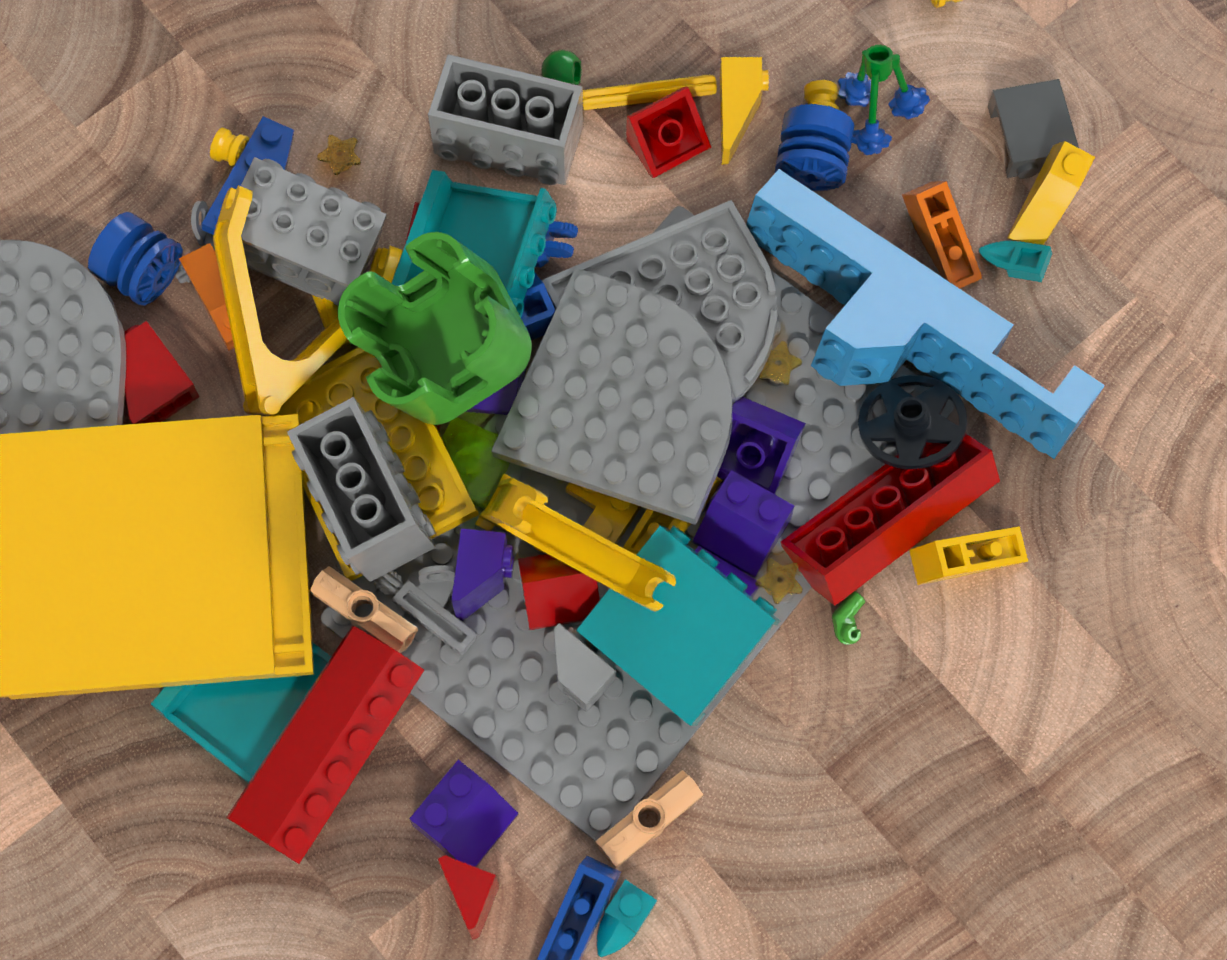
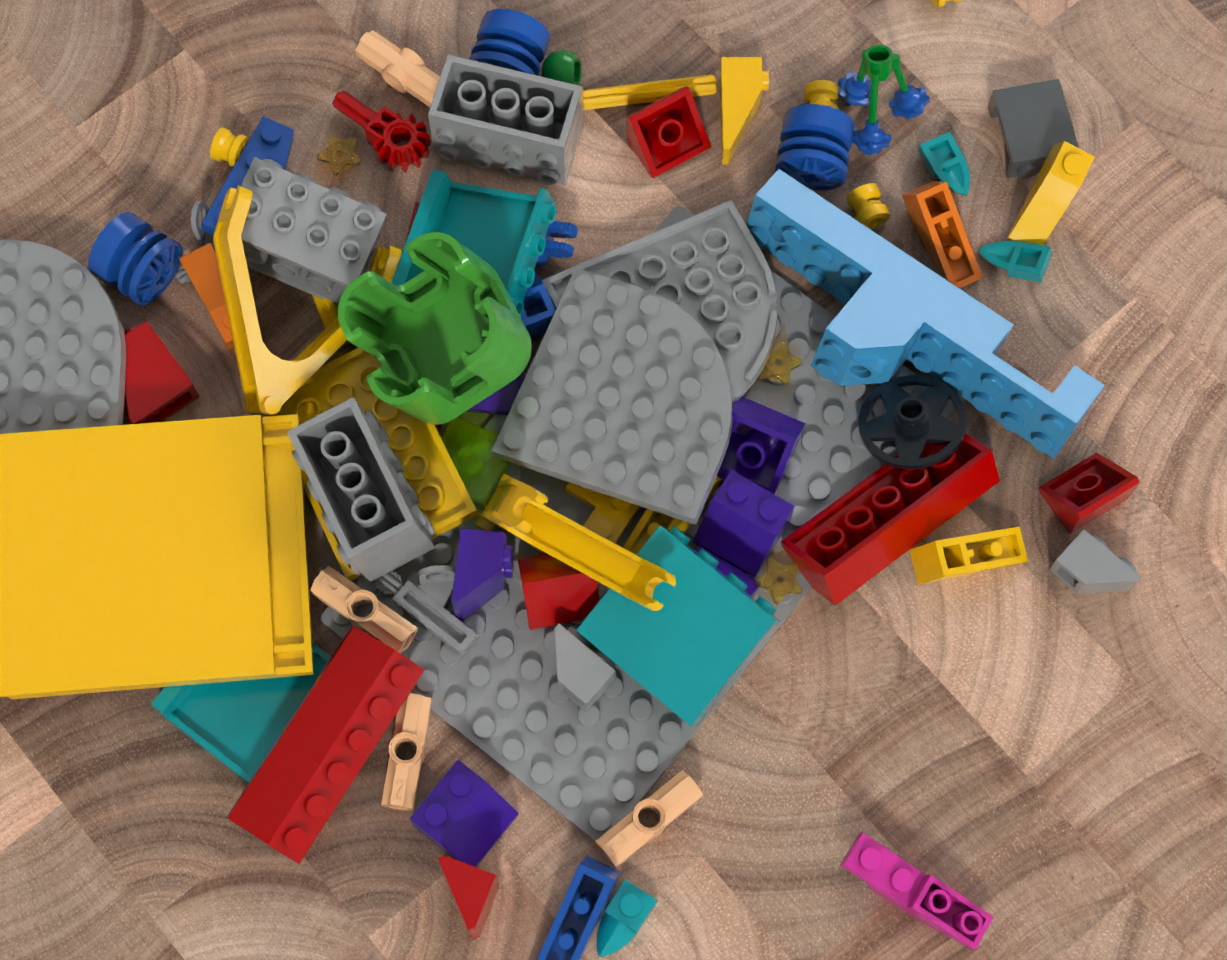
(385, 130): none -> red gear
(399, 67): none -> light nougat piece
(404, 775): none -> light nougat piece
(511, 41): none -> blue wheel
(844, 620): bright green arm -> none
(867, 206): none -> yellow wheel
(915, 892): none -> dark pink slope
(946, 162): none -> teal plate
(1088, 491): none -> red slope
(1093, 568): none -> light grey slope

